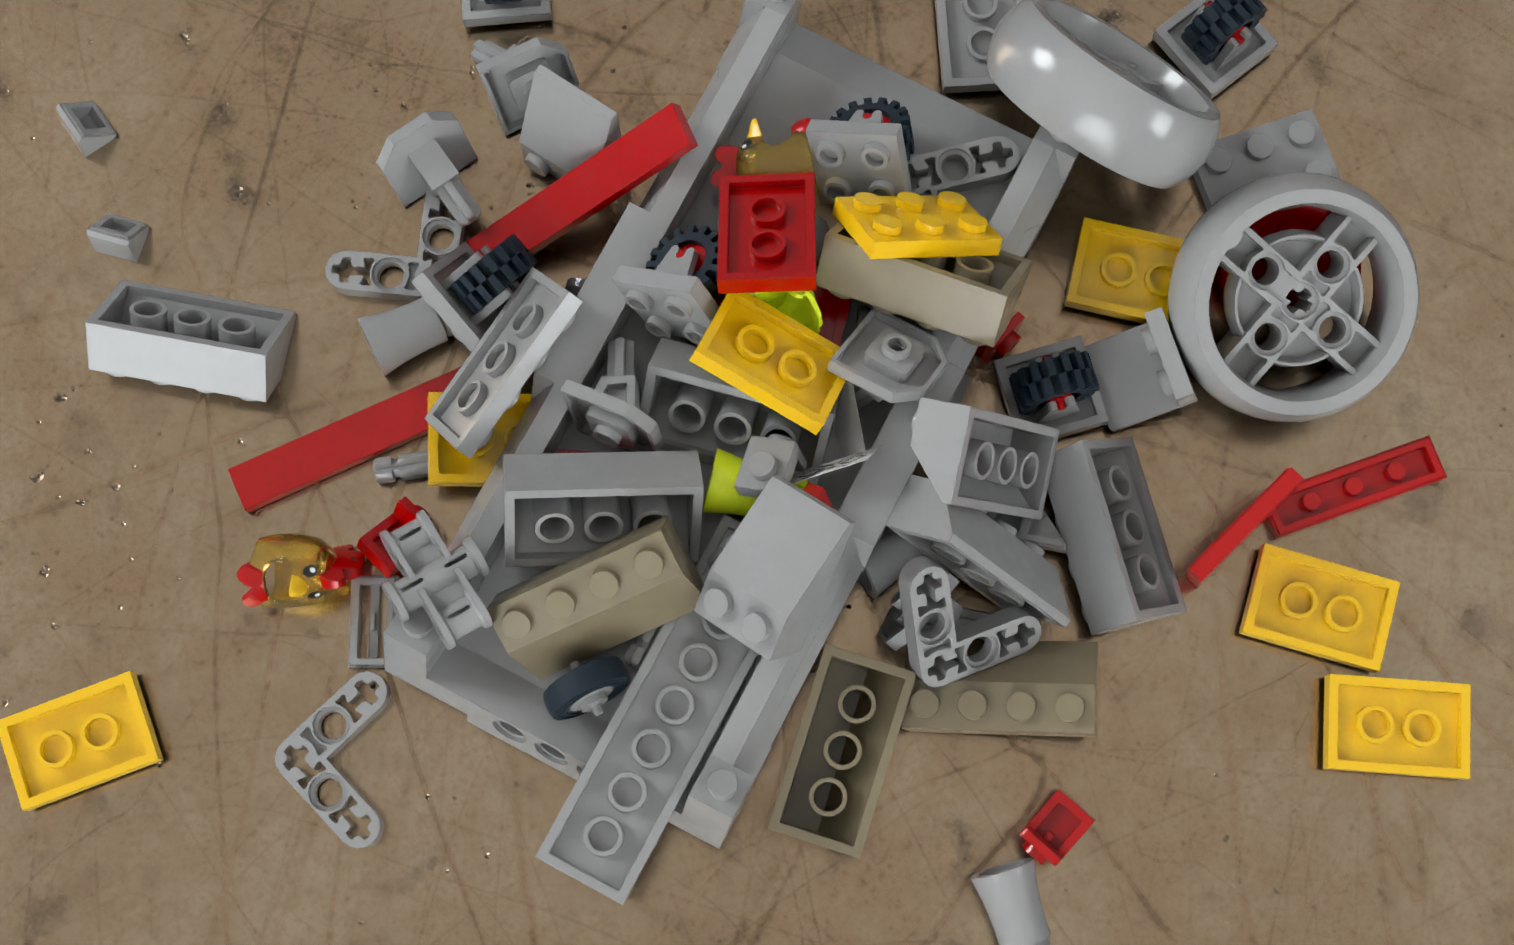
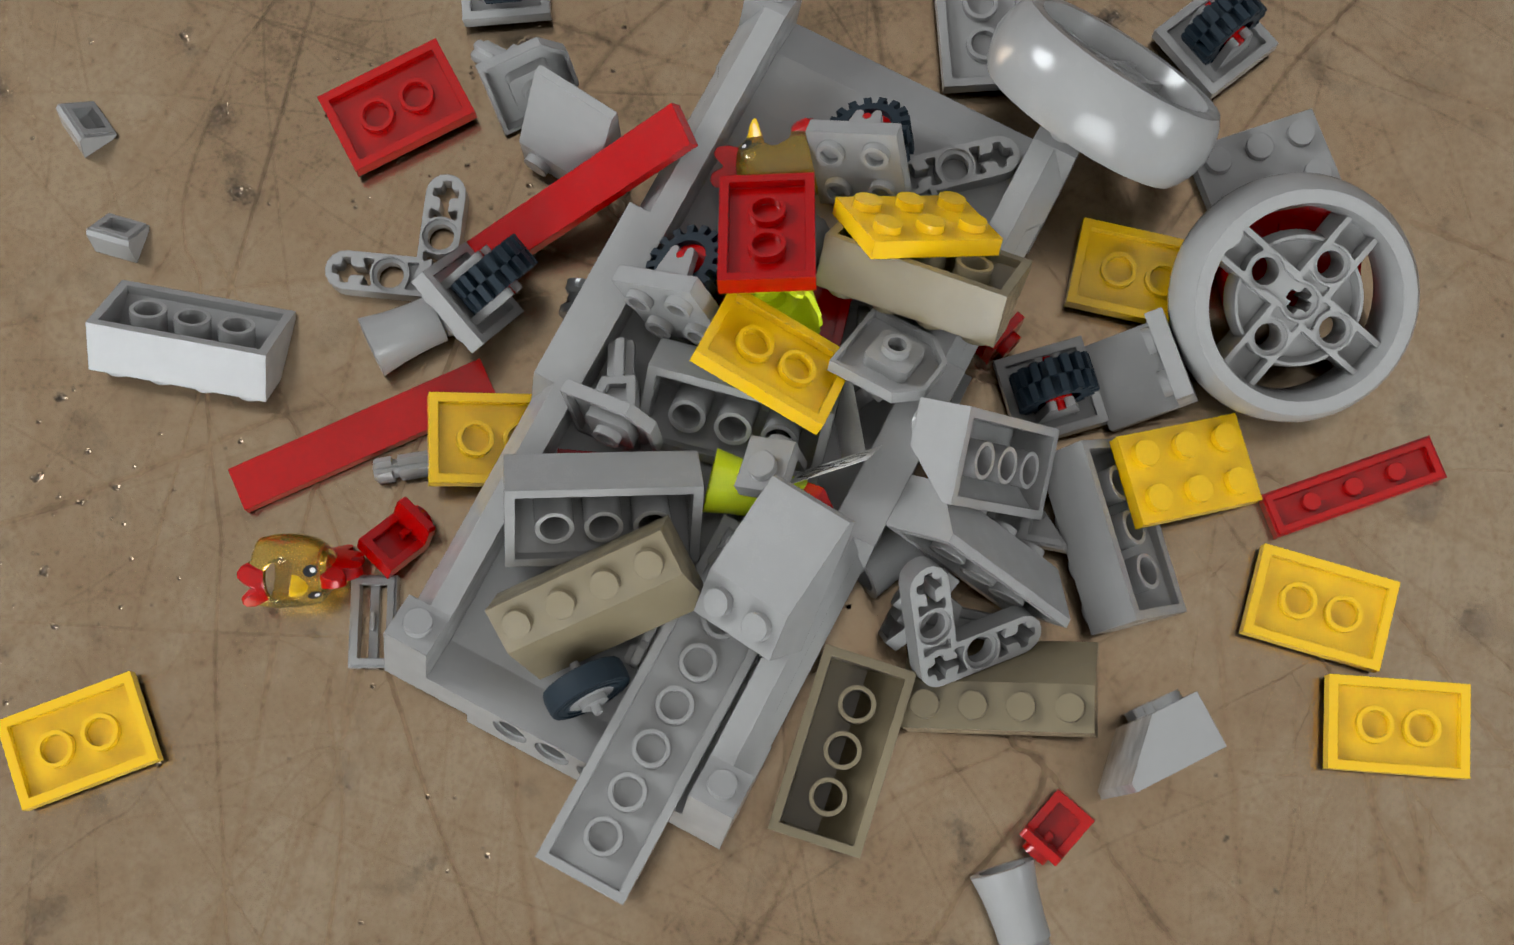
(322, 750): light grey beam -> none
(397, 107): none -> red plate
(430, 155): light grey piece -> none
(436, 579): light grey axle -> none
(503, 362): light grey plate -> none
(1158, 742): none -> light grey slope
(1185, 470): none -> yellow plate
(1243, 526): red tile -> none

